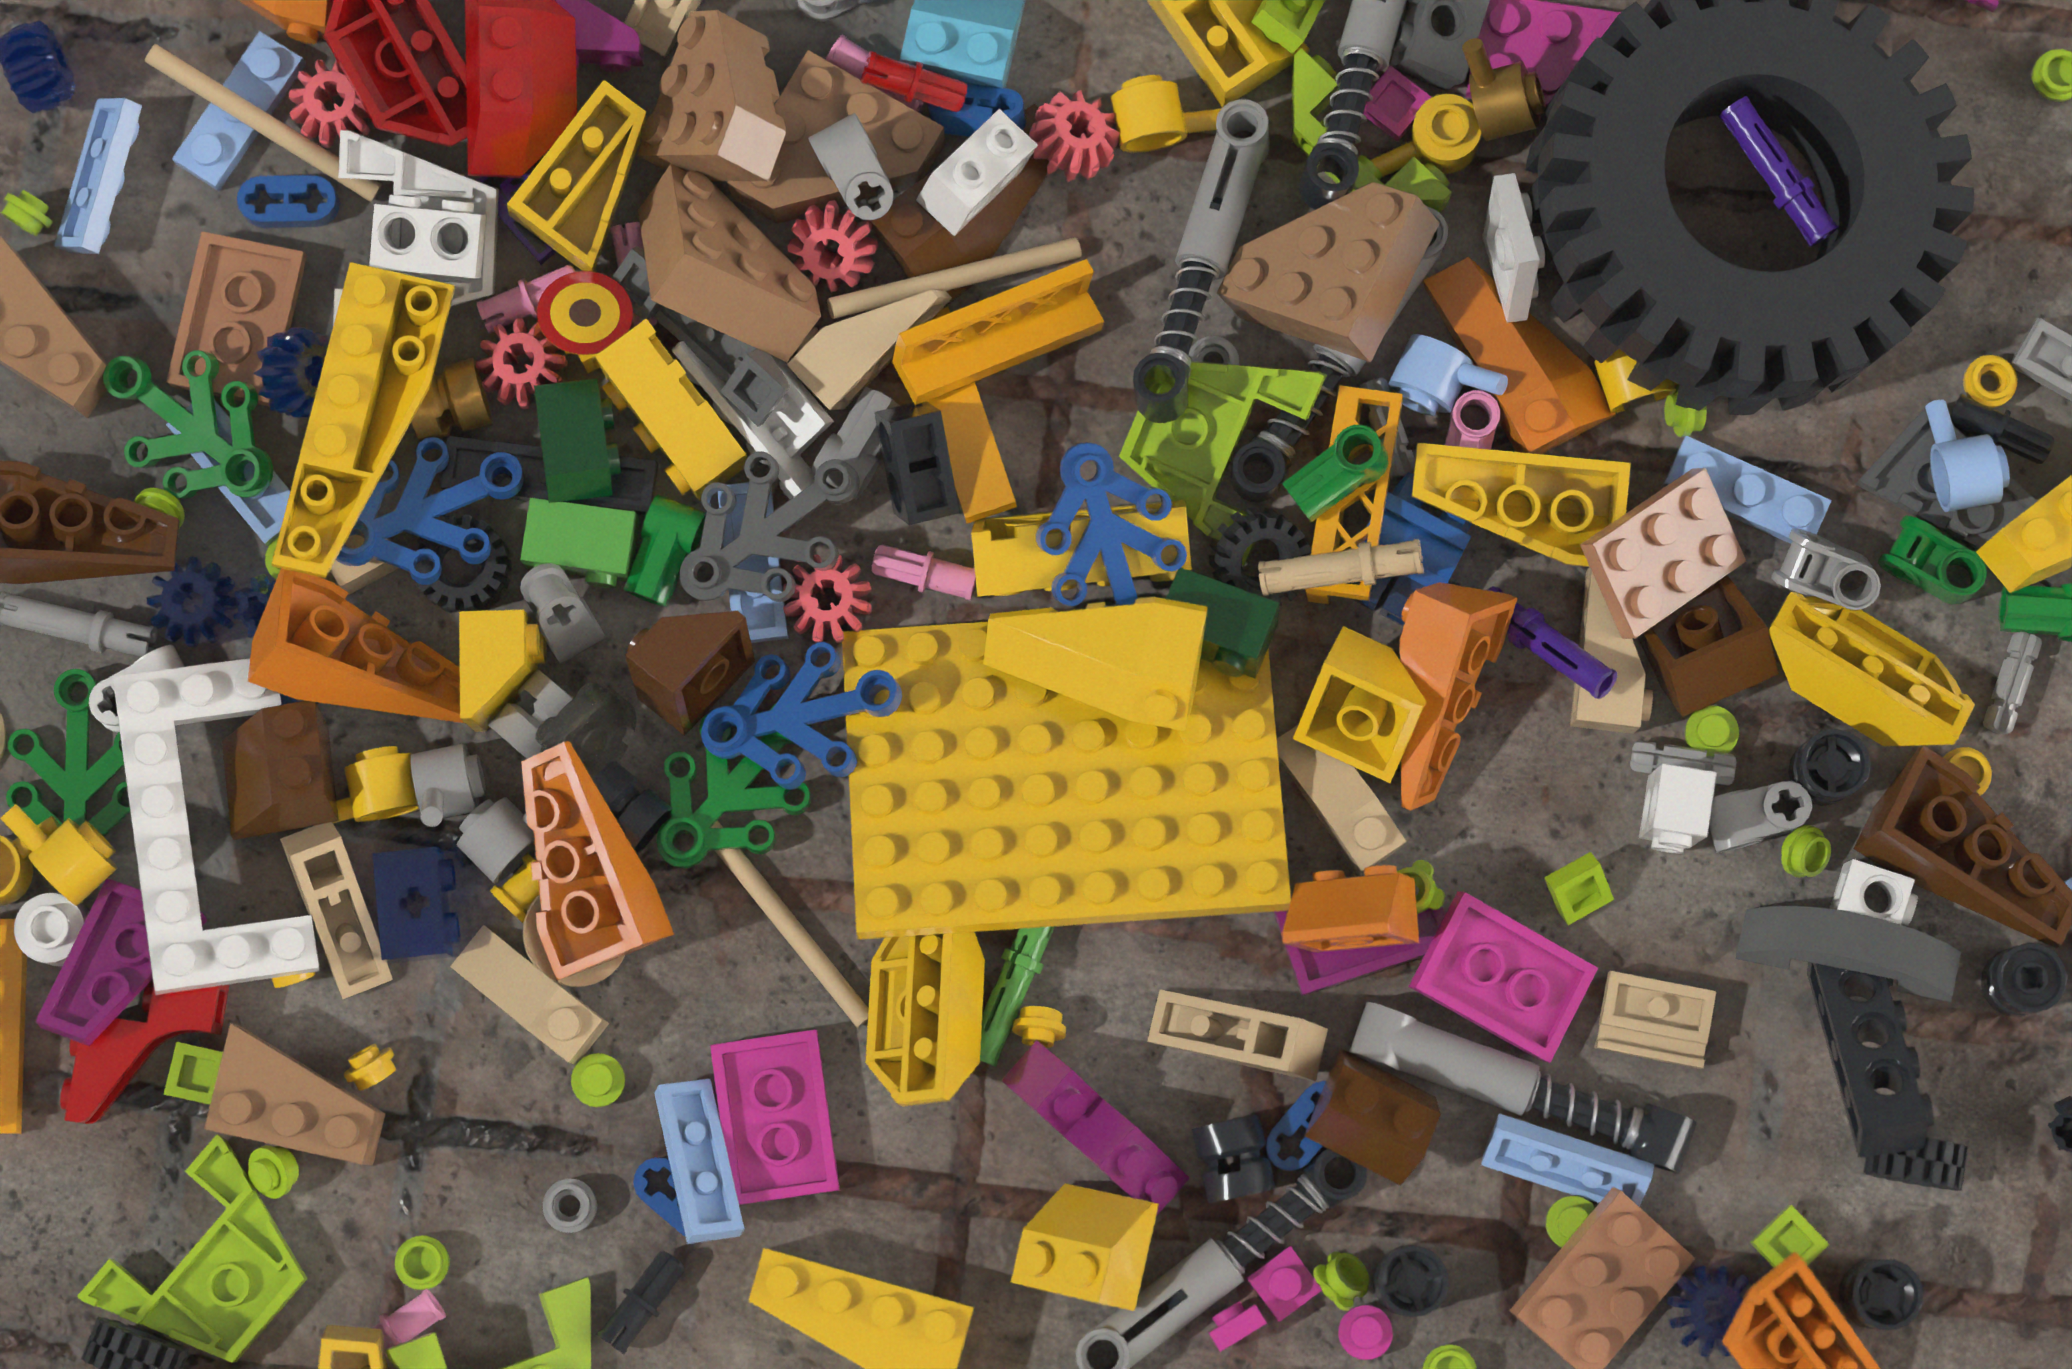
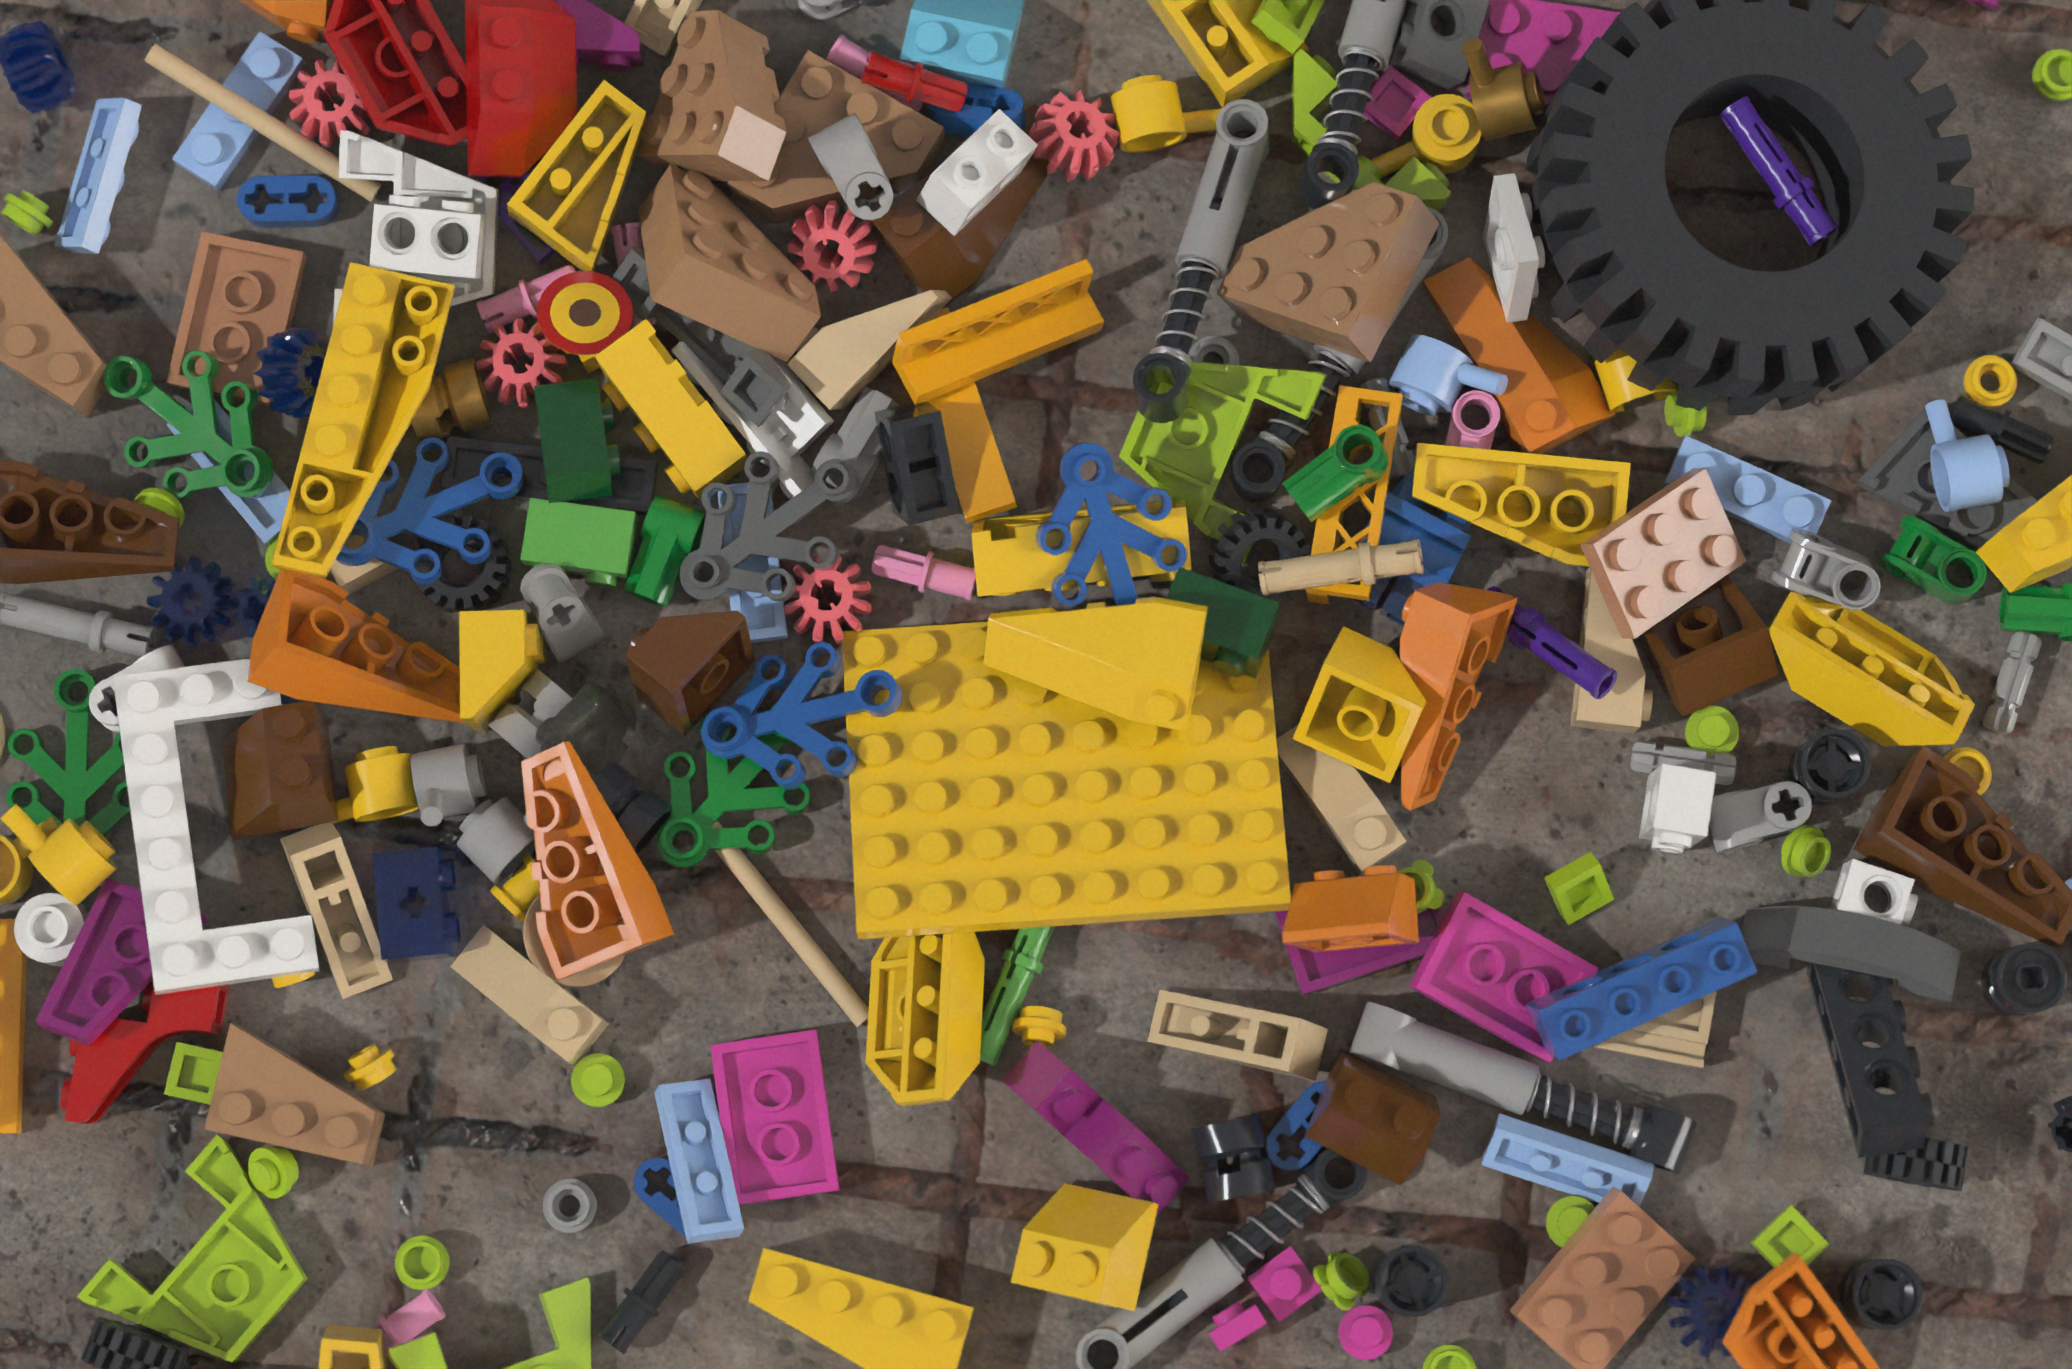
(955, 277): tan piece -> none
(1641, 988): none -> blue brick

